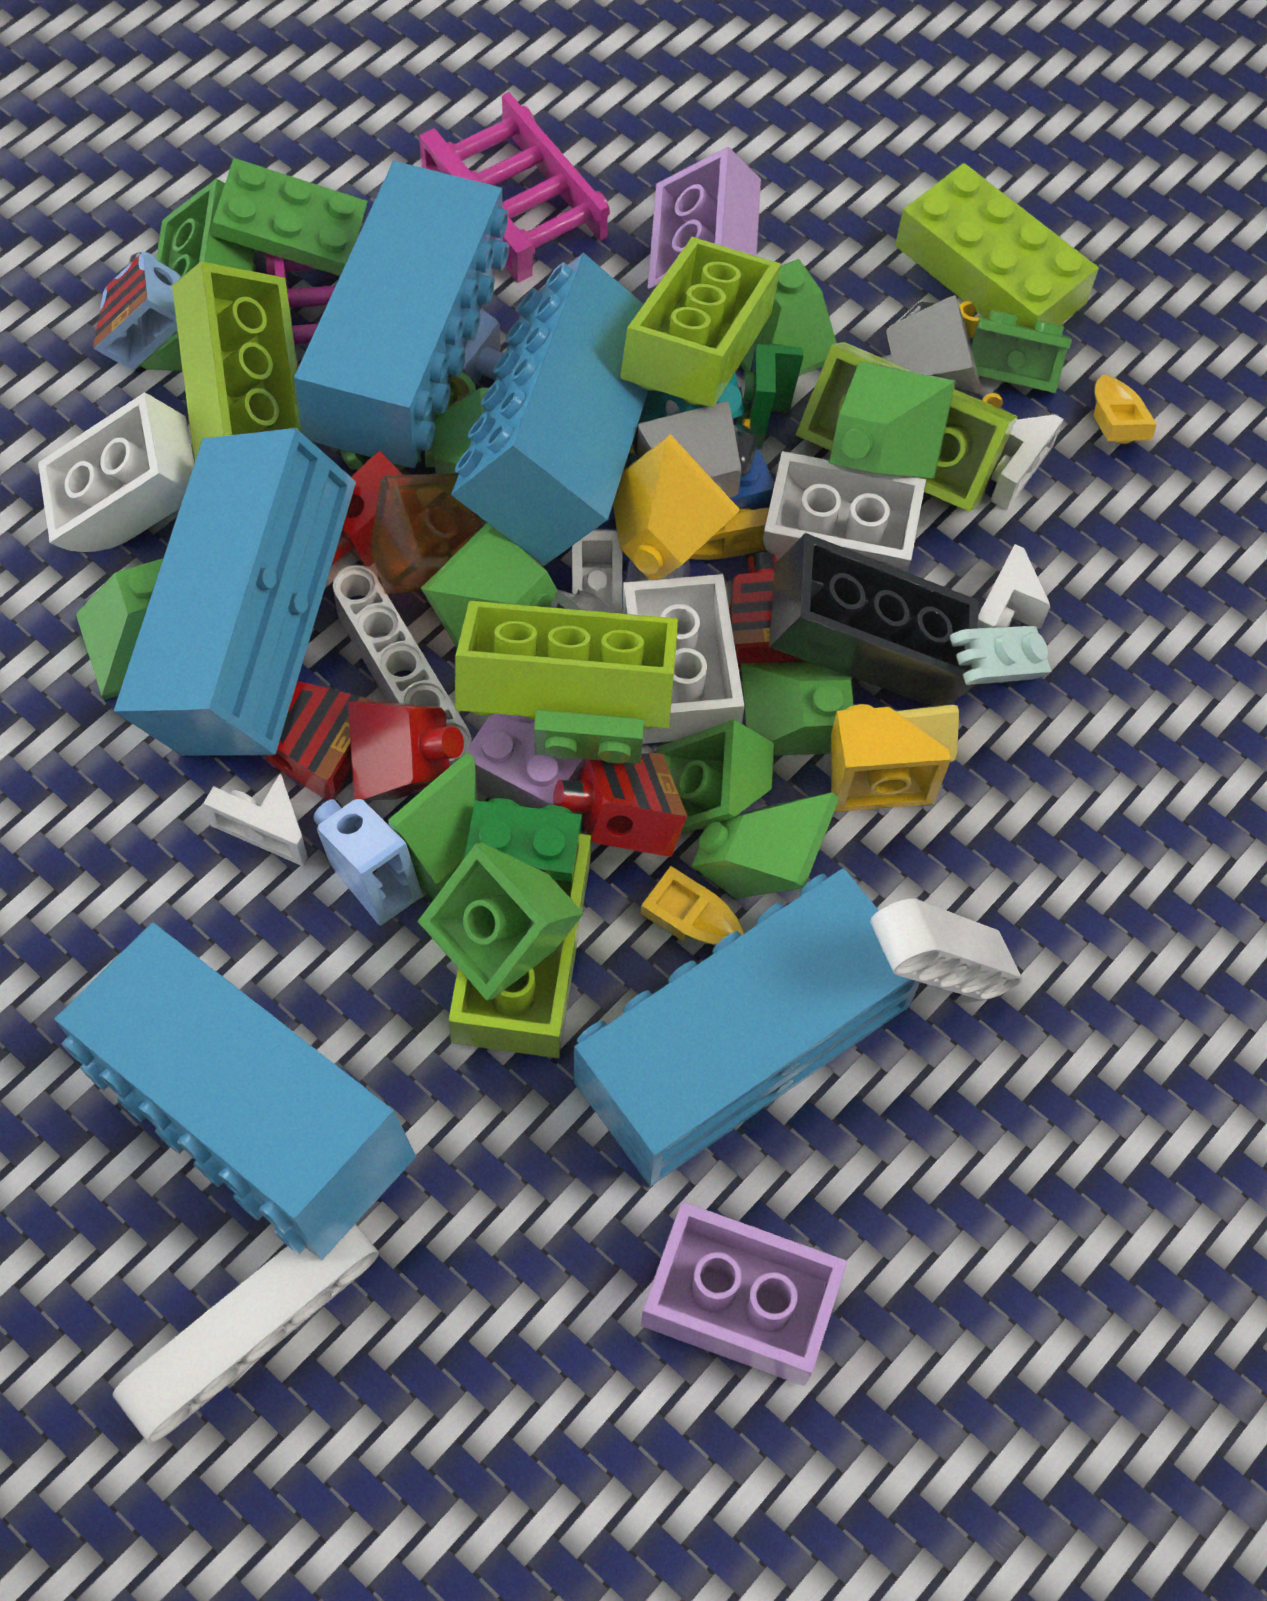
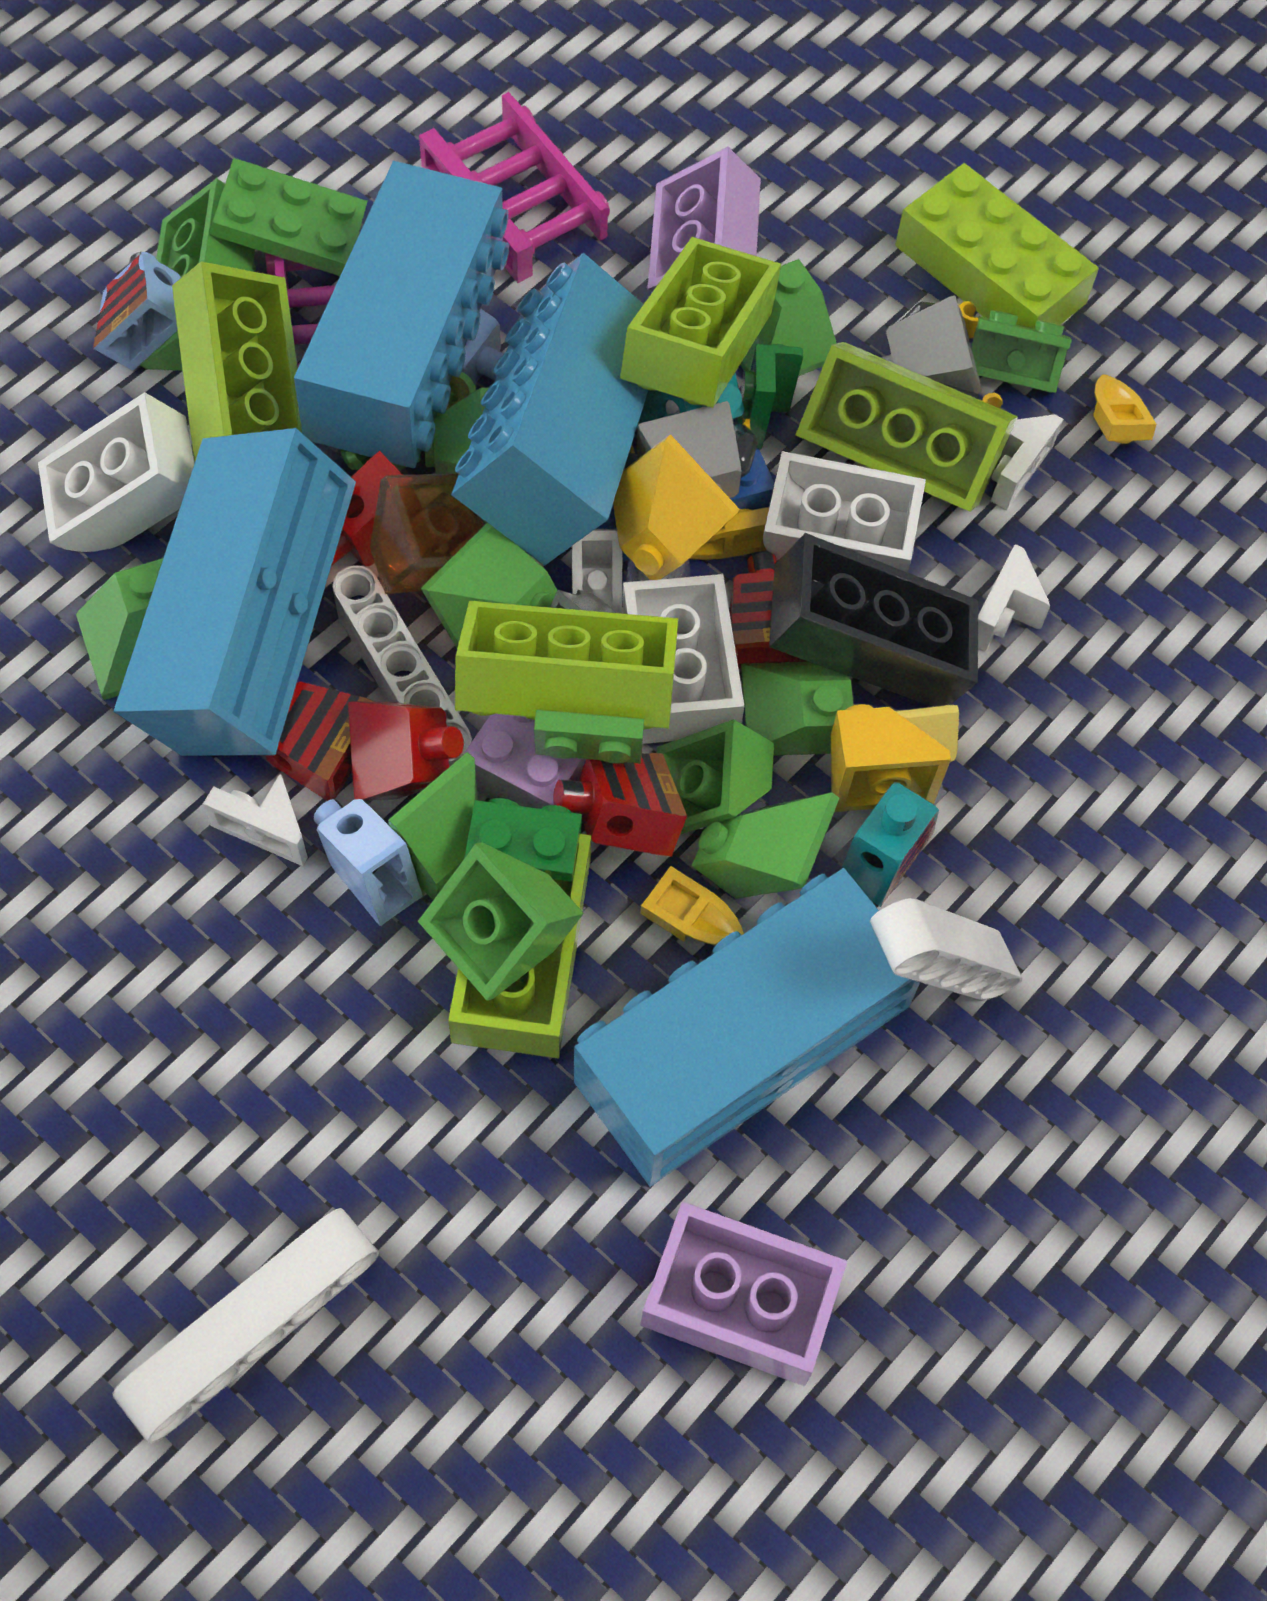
(236, 1092): dark azure brick -> none
(892, 421): bright green slope -> none
(896, 835): none -> teal torso
(1002, 654): light aqua hinge -> none

